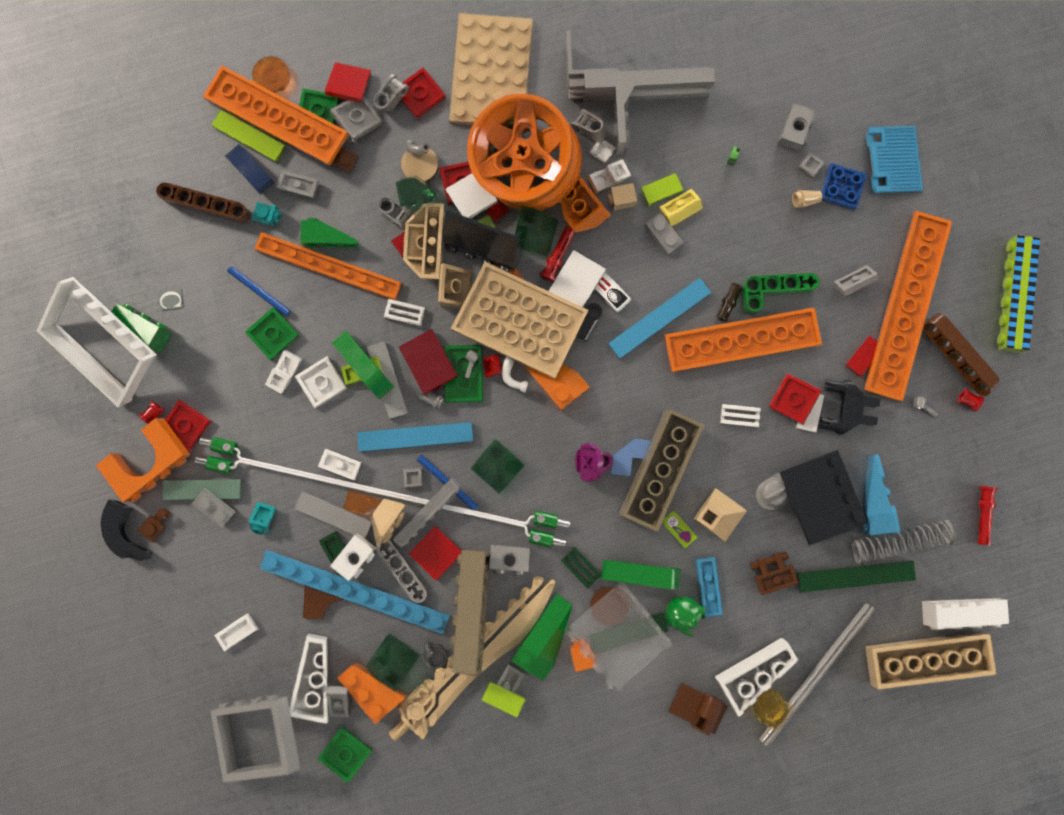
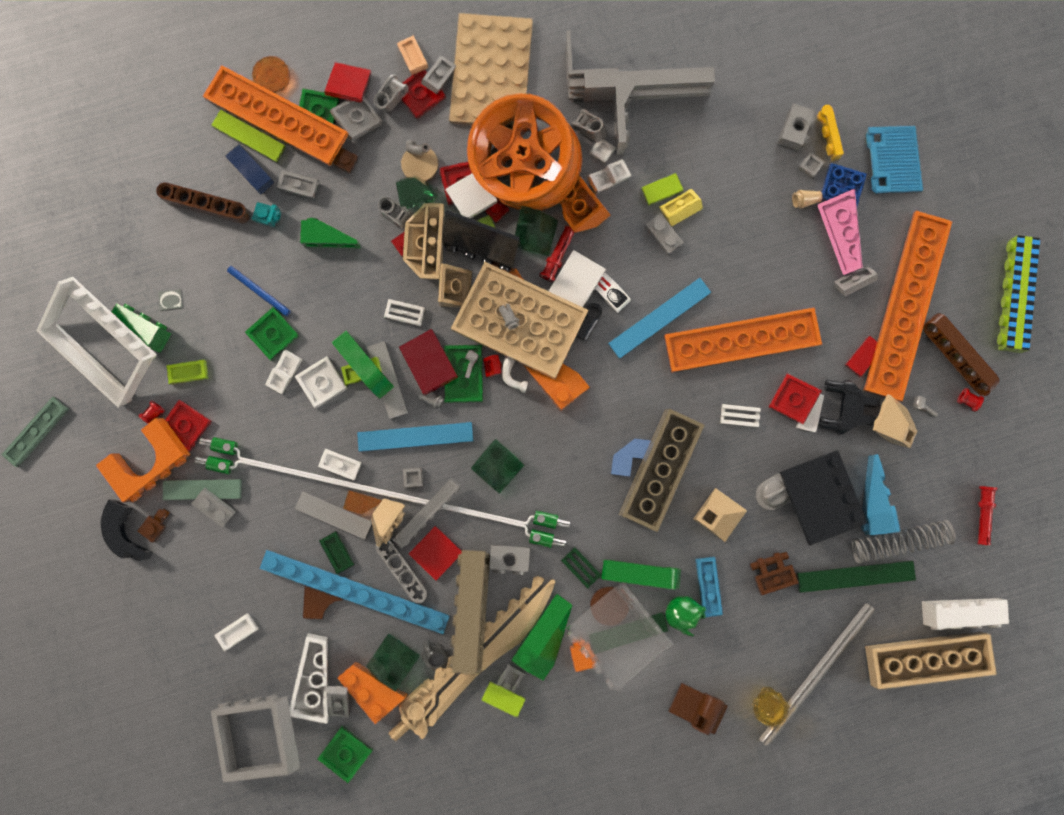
(35, 432): none -> sand green tile
(187, 372): none -> lime tile
(261, 518): teal bracket -> none
(328, 266): orange tile -> none
(344, 564): white brick -> none
(412, 55): none -> light nougat tile
(438, 74): none -> light grey plate
(443, 479): blue bar -> none
(511, 321): none -> light grey pin
(590, 462): magenta tile -> none
(622, 196): tan brick -> none
(679, 529): lime sticker -> none
(729, 302): dark brown pin -> none
(733, 155): bright green tile -> none
(755, 674): white wedge -> none
(780, 288): green beam -> none
(830, 132): none -> yellow plate
(843, 230): none -> bright pink wing
(895, 423): none -> tan slope

